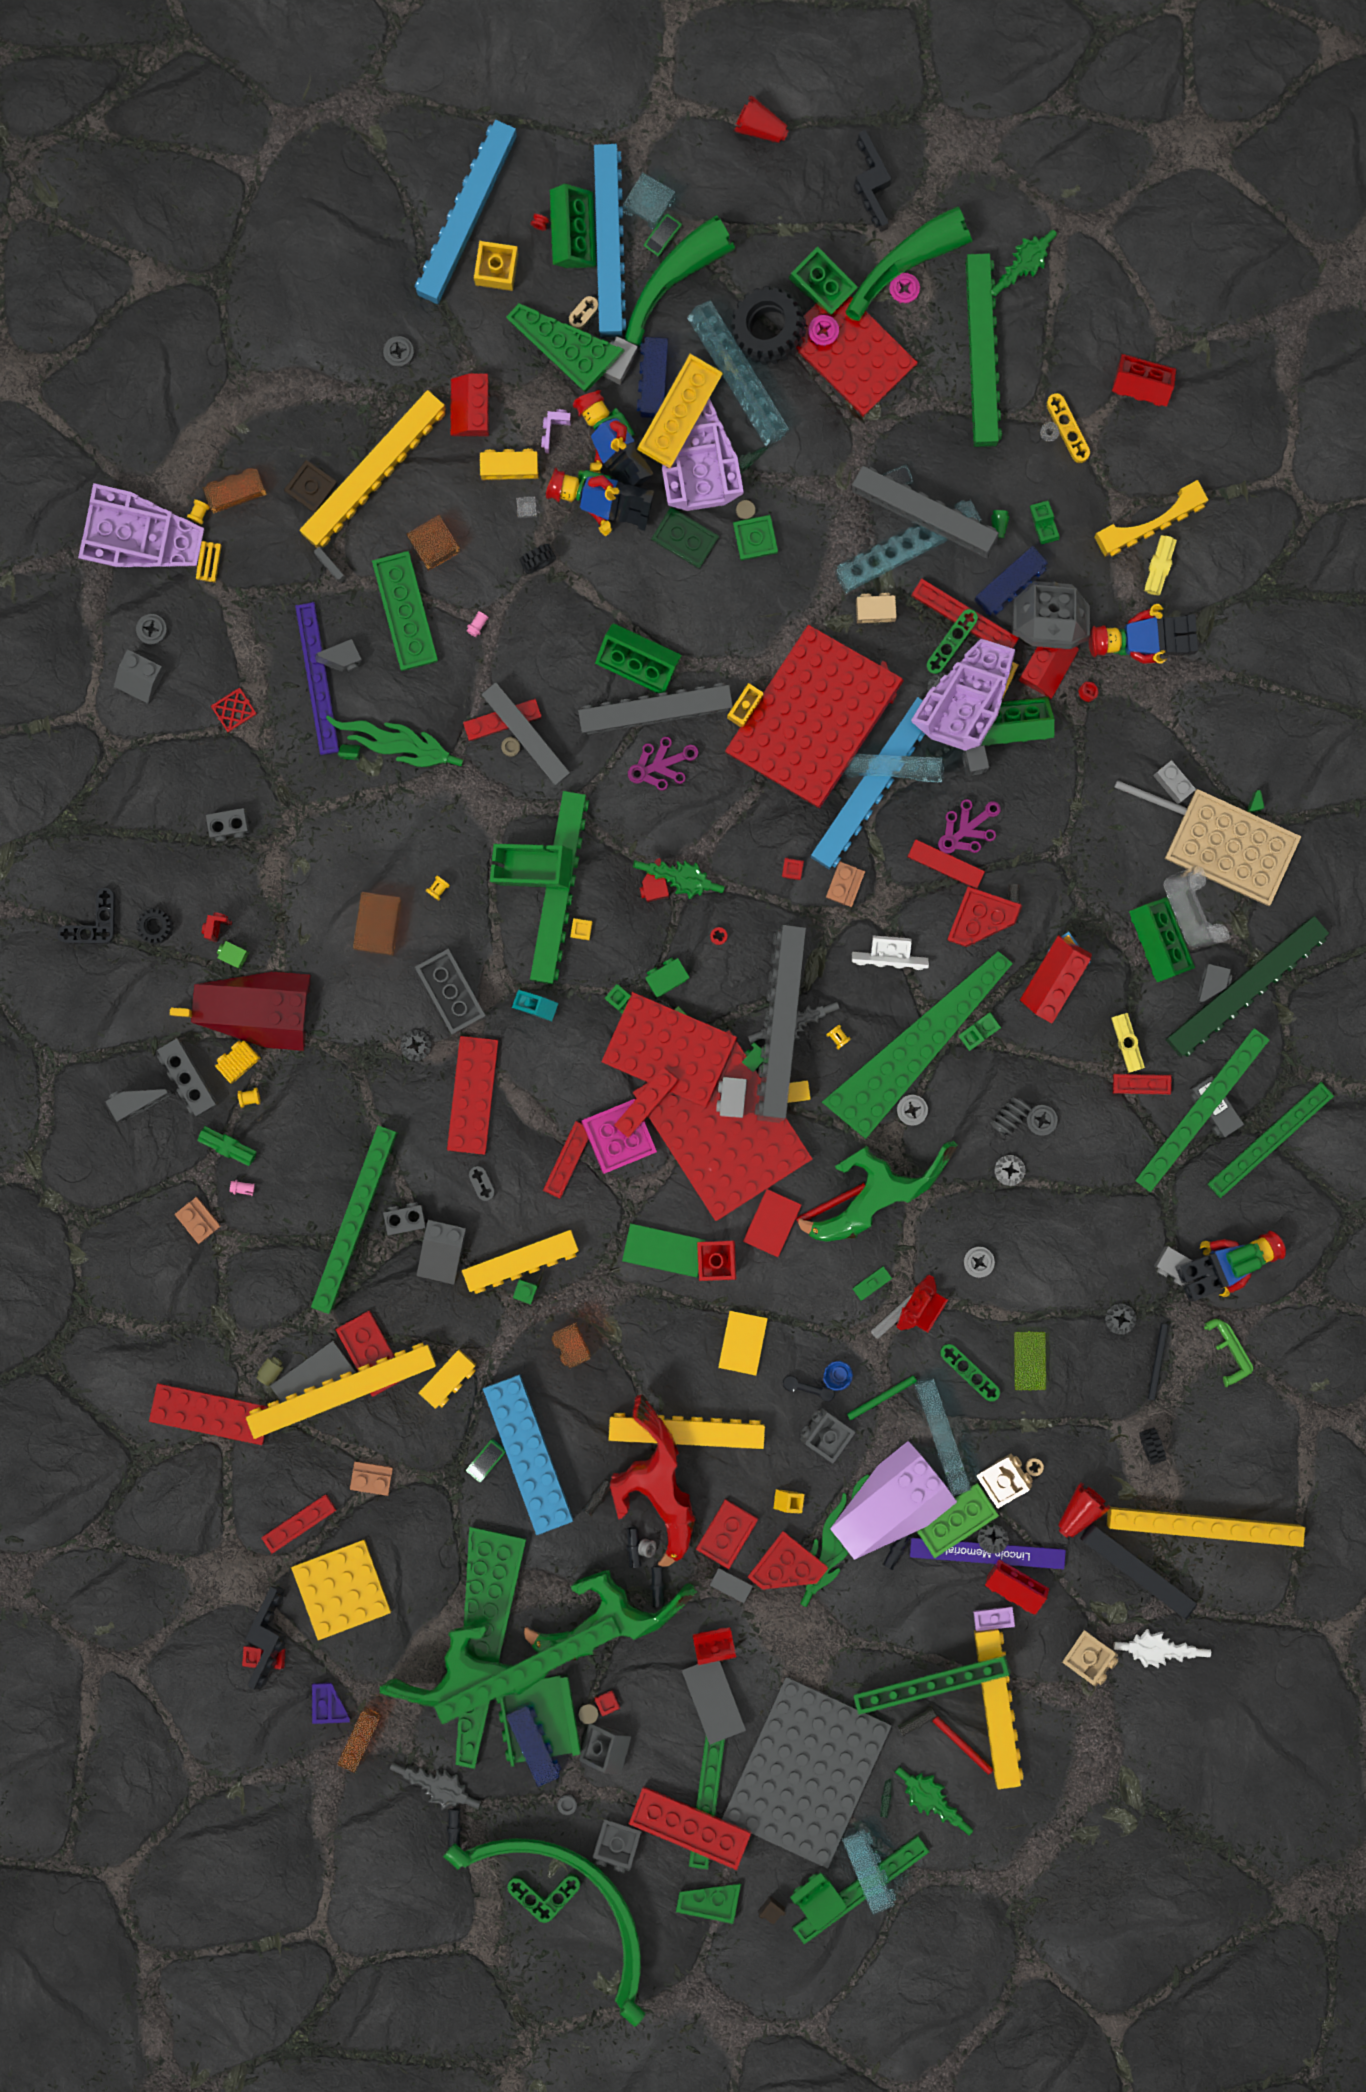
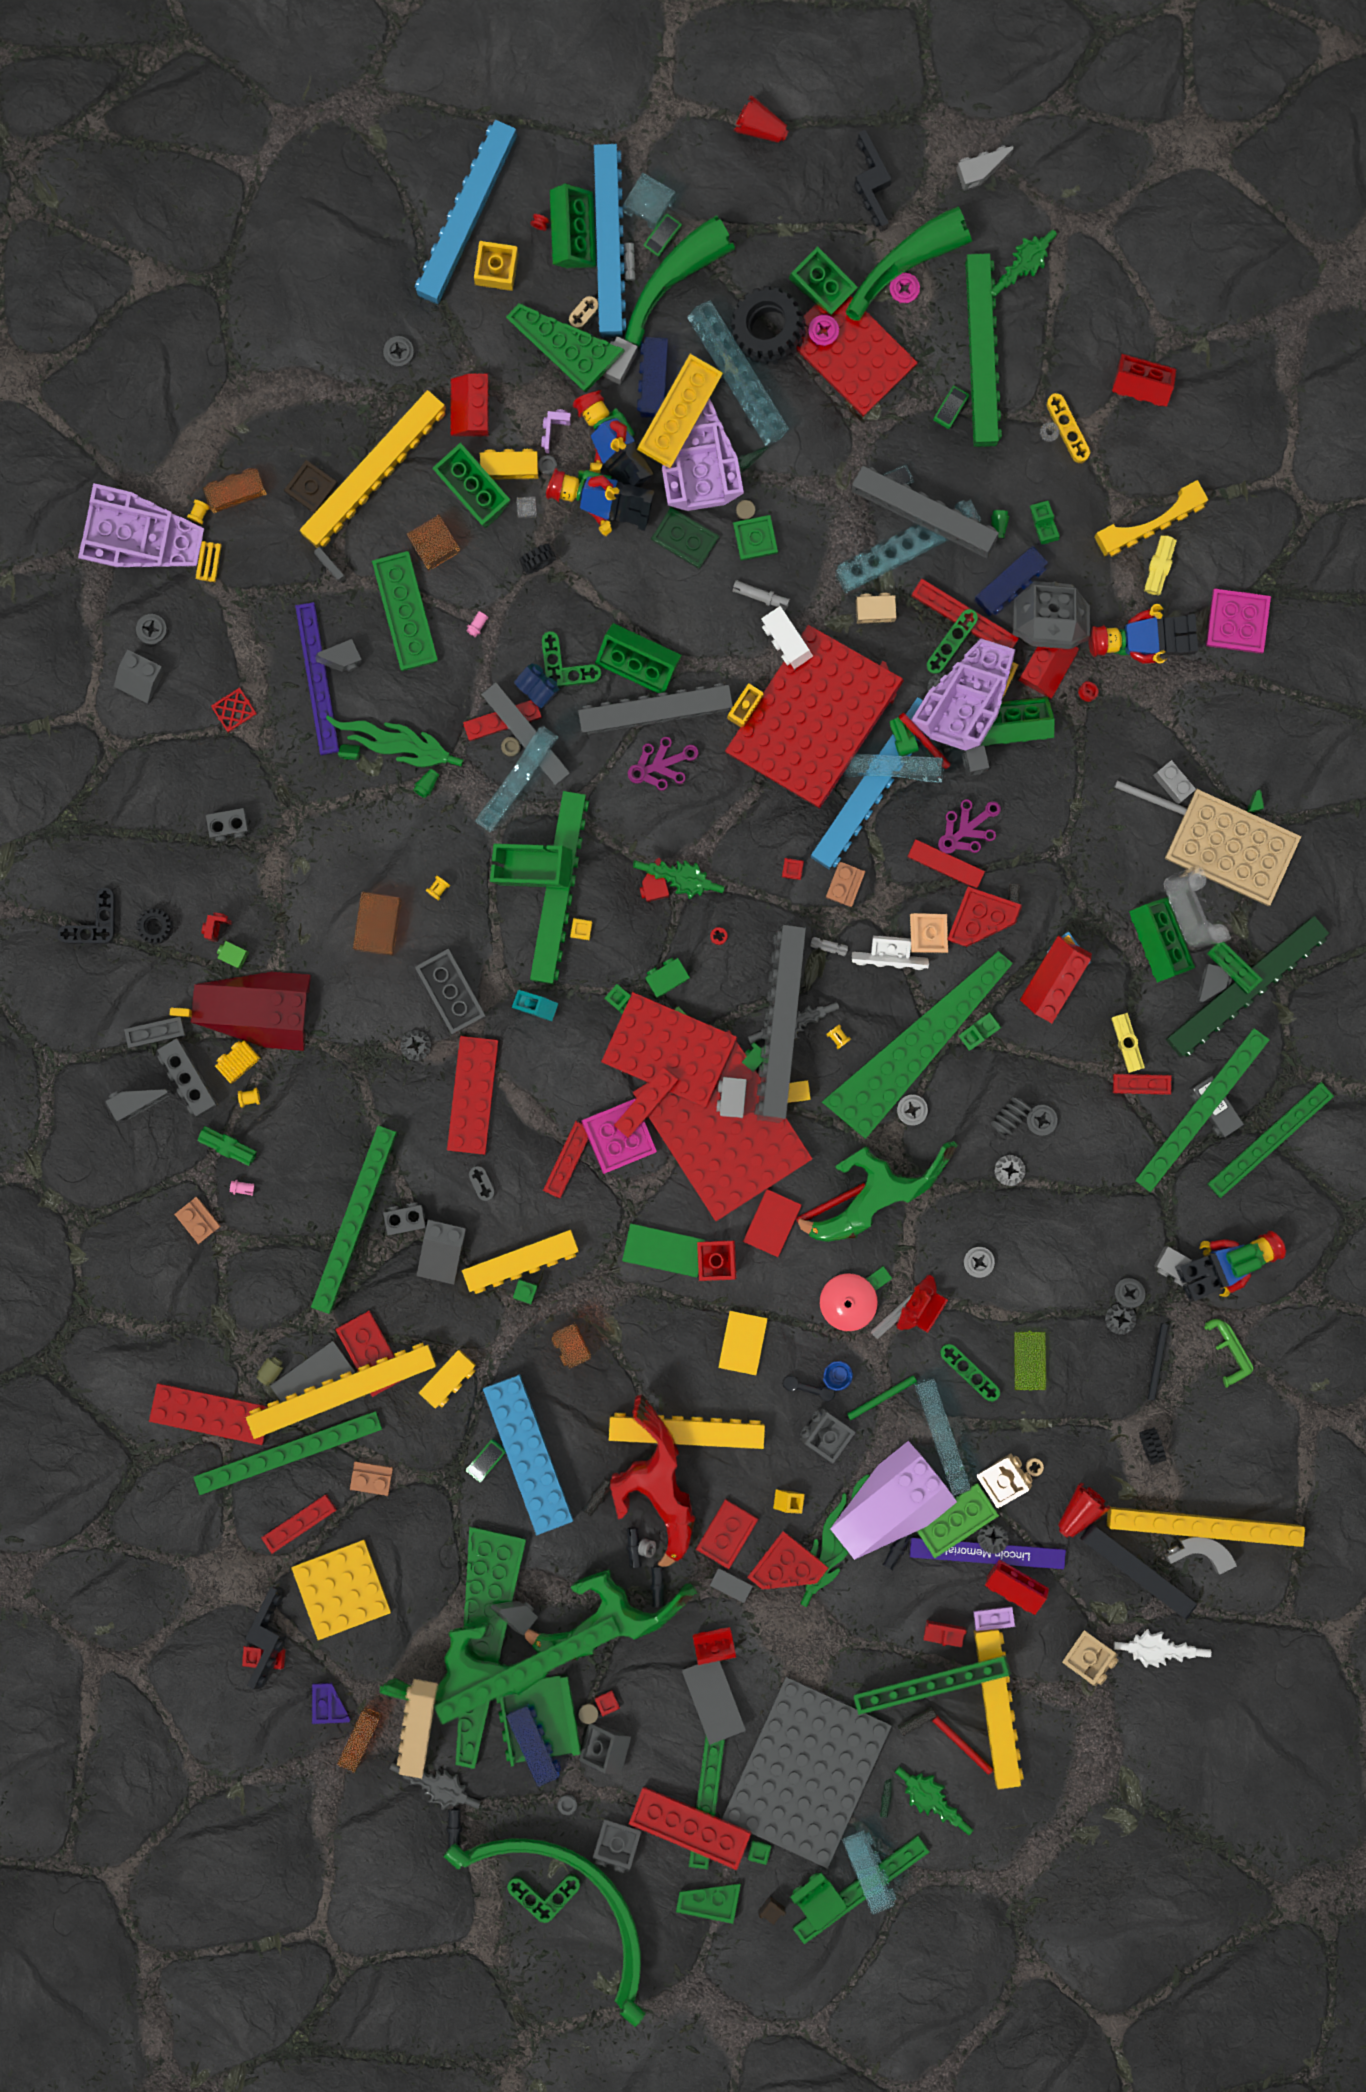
(154, 1032): none -> dark grey plate
(287, 1453): none -> green plate
(417, 1729): none -> tan brick
(426, 784): none -> green cone
(472, 485): none -> green slope
(516, 1615): none -> dark grey slope
(517, 779): none -> clear light blue arch
(536, 685): none -> dark blue brick
(547, 465): none -> dark grey tile
(564, 672): none -> green beam
(629, 261): none -> light grey axle
(759, 1852): none -> green tile
(761, 595): none -> light grey pin
(786, 638): none -> white brick
(829, 946): none -> light grey axle
(851, 1288): none -> coral dish
(905, 741): none -> green piece
(923, 739): none -> red bar
(929, 933): none -> light nougat plate
(944, 1633): none -> red panel
(951, 407): none -> slope
(977, 170): none -> light grey slope
(1129, 1285): none -> dark grey gear
(1218, 1554): none -> light grey arch
(1235, 967): none -> green tile
(1238, 621): none -> dark pink plate

